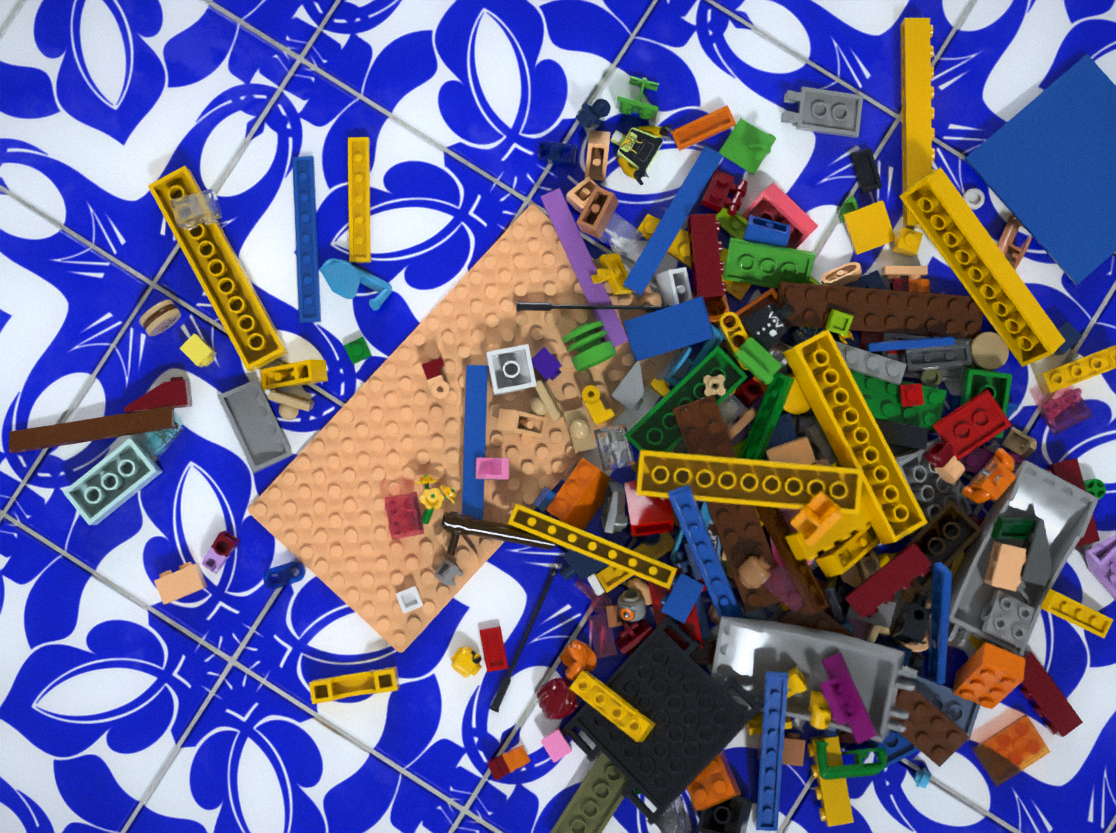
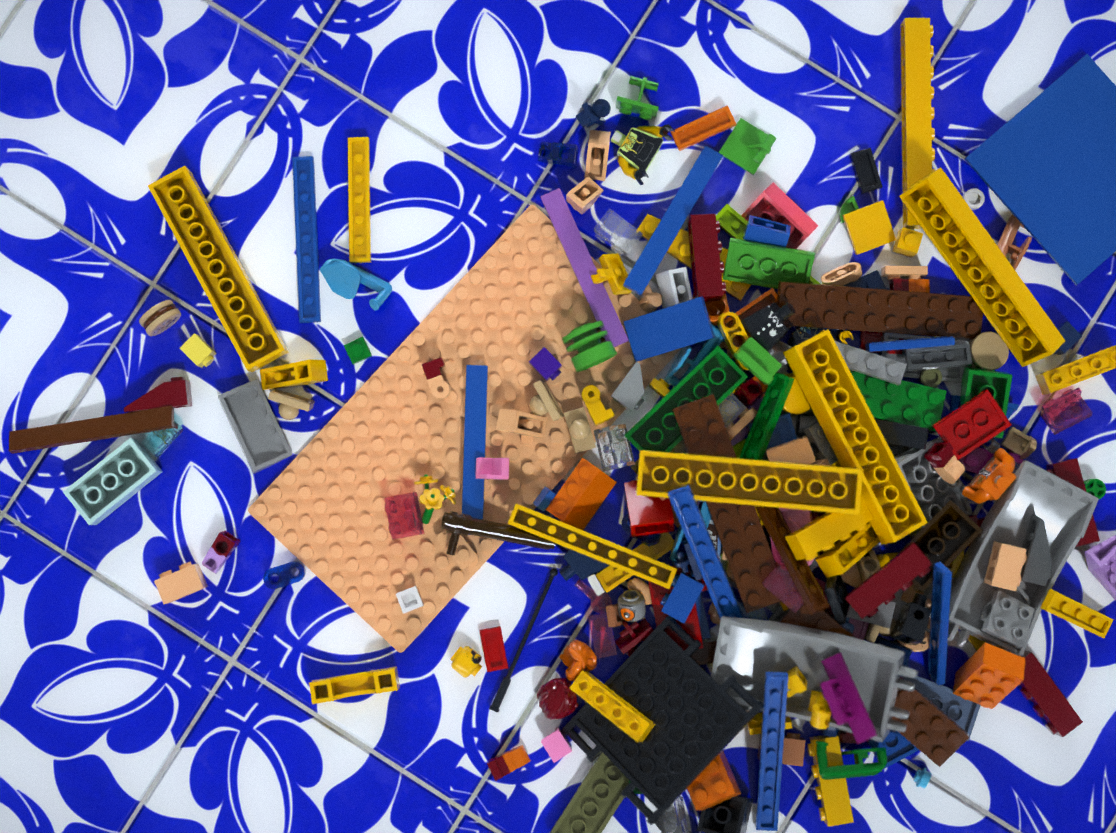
(196, 209): clear brick -> none
(447, 571): light grey tile -> none
(510, 369): white slope -> none
(548, 306): black piece -> none
(597, 212): nougat brick -> none
(613, 508): dark grey slope -> none
(709, 381): tan plate -> none
(717, 193): dark red plate -> none
(754, 572): medium nougat head -> none
(816, 518): light orange panel -> none
(825, 111): light grey tile -> none
(839, 322): lime tile -> none
(911, 395): red plate -> none
(916, 661): black plate -> none
(1011, 750): clear orange plate -> none
(1012, 528): dark green tile -> none

